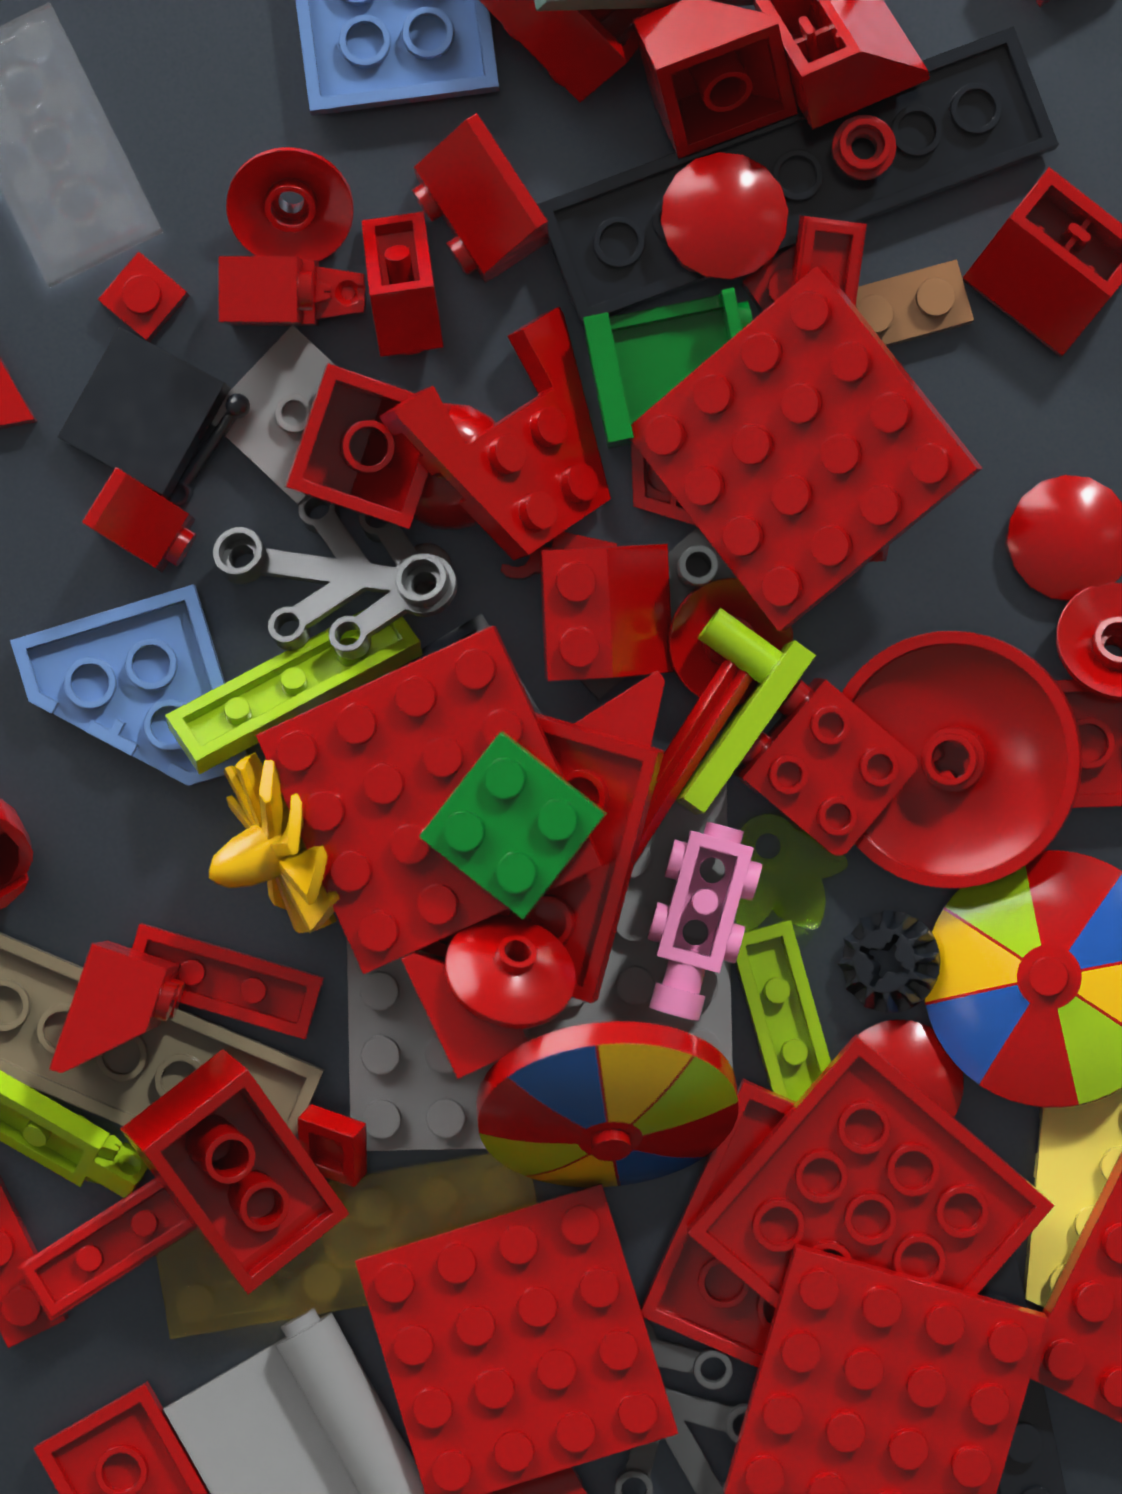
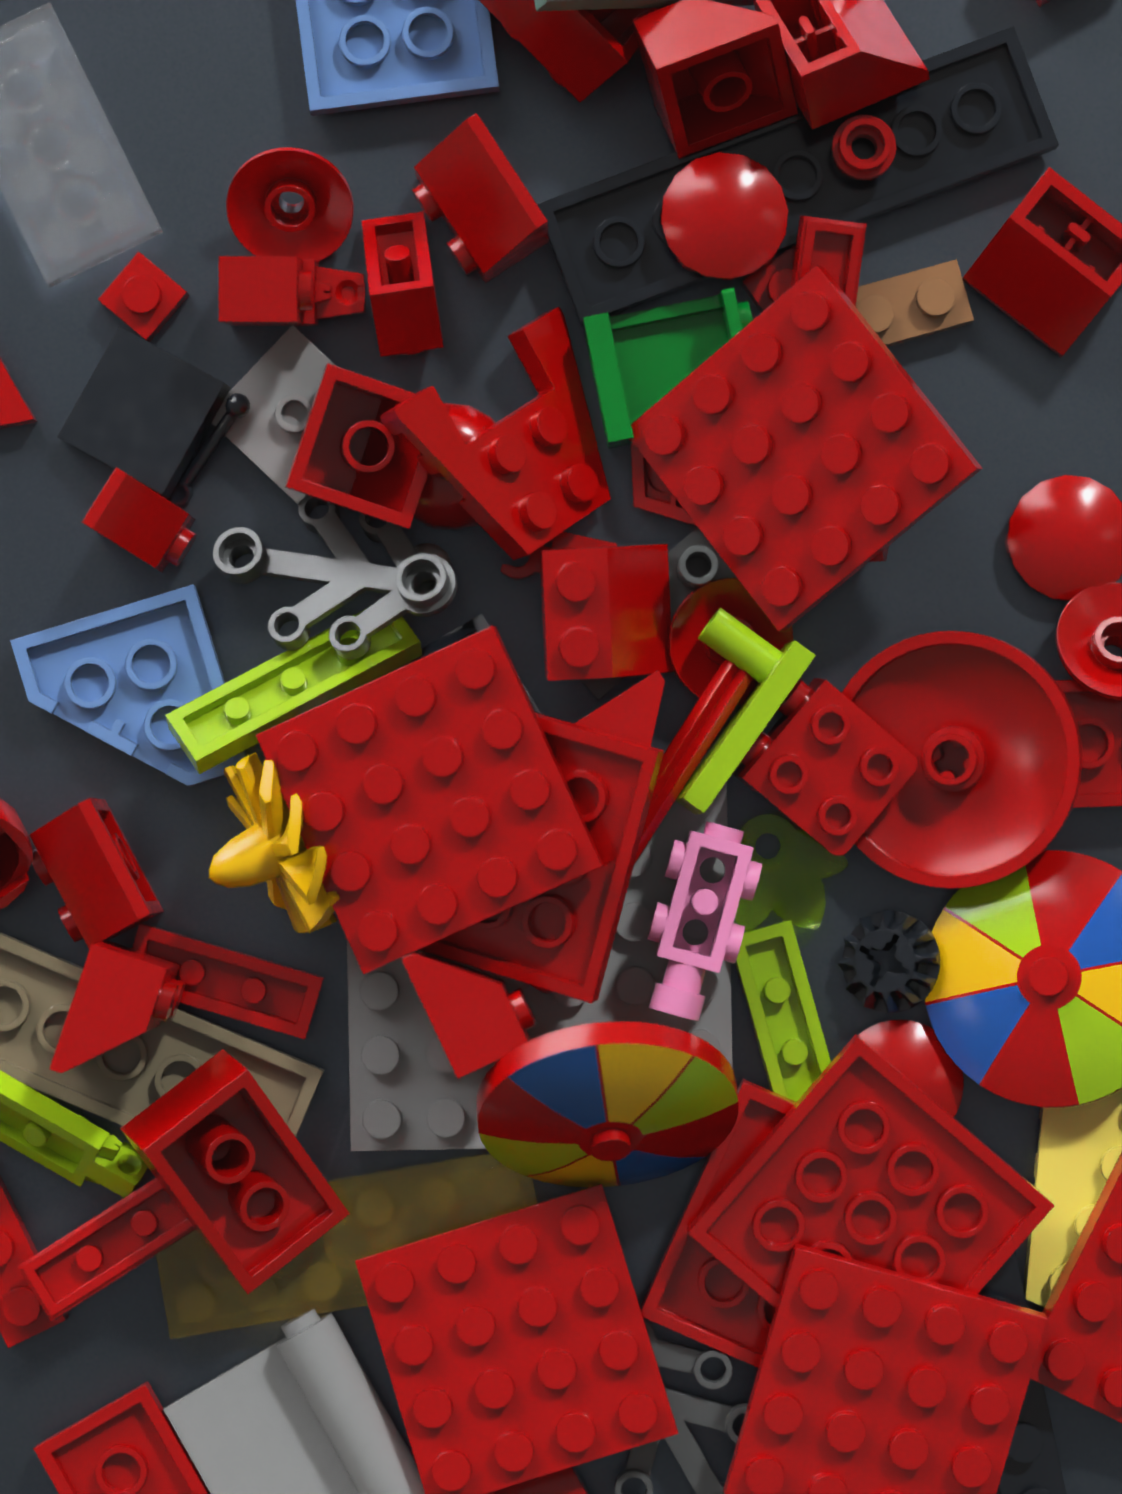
(93, 873): none -> red slope
(334, 1144): red plate -> none
(507, 990): red dish -> none
(513, 825): green plate -> none

